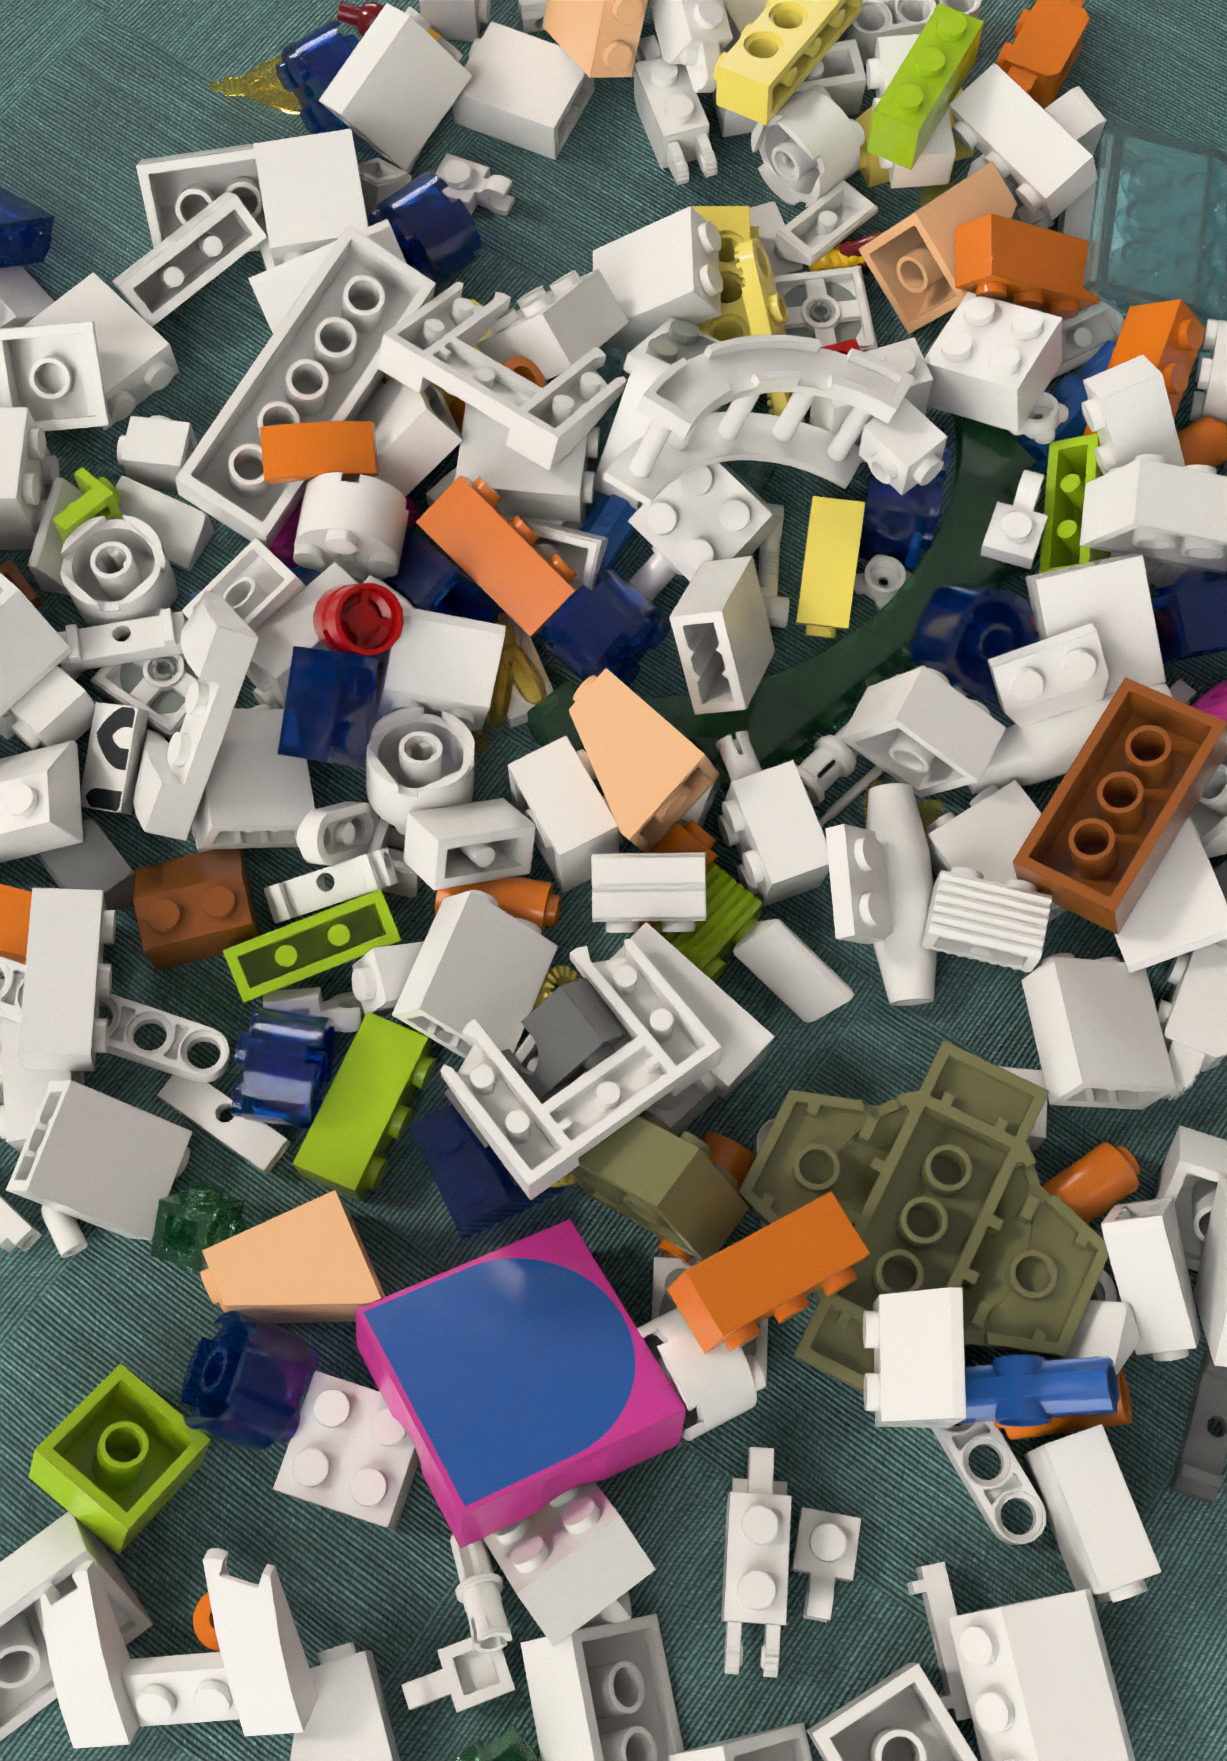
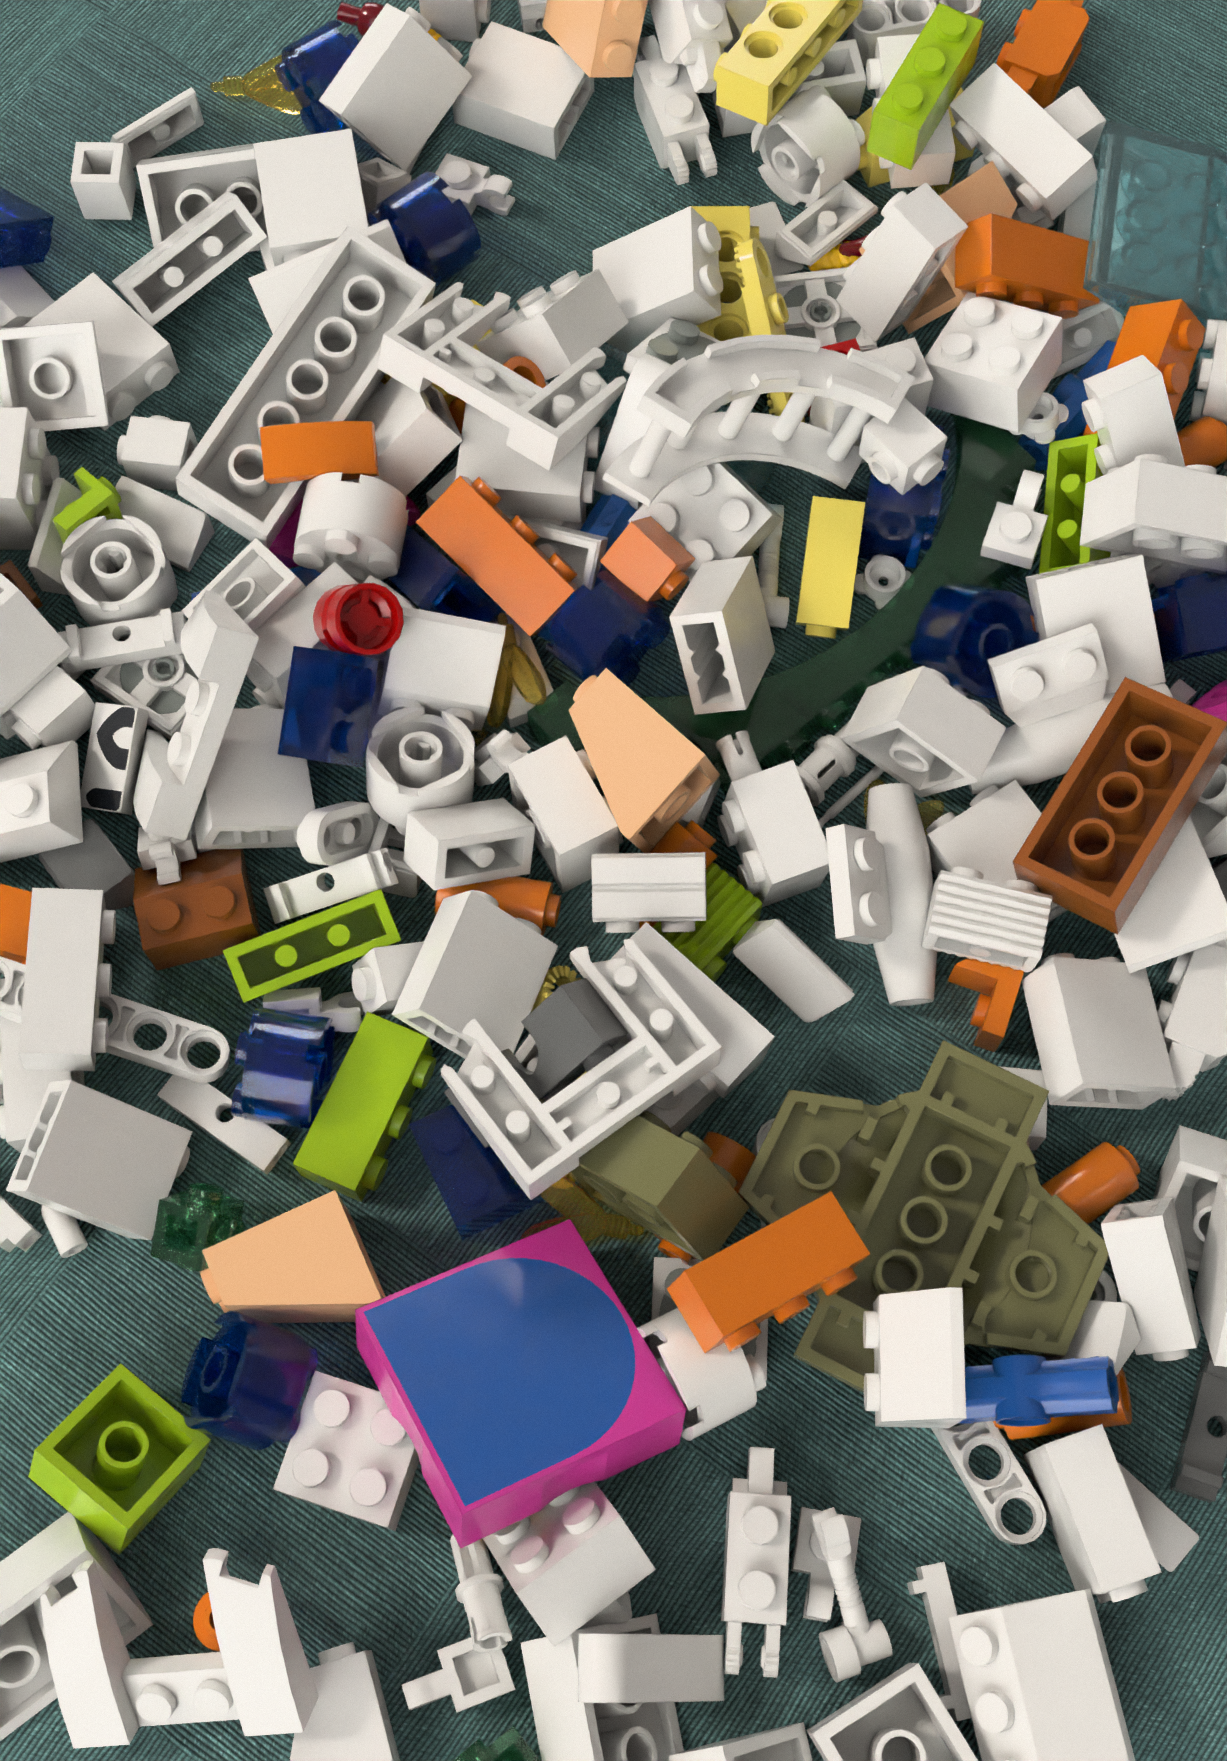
(103, 180): none -> white brick
(161, 127): none -> white slope
(165, 854): none -> white plate
(495, 755): none -> white plate
(584, 1213): none -> clear yellow piece
(649, 560): none -> orange brick
(650, 1668): none -> white beam
(857, 1639): none -> white brick
(900, 260): none -> white brick
(992, 1011): none -> orange slope
(1166, 1532): none -> white sticker

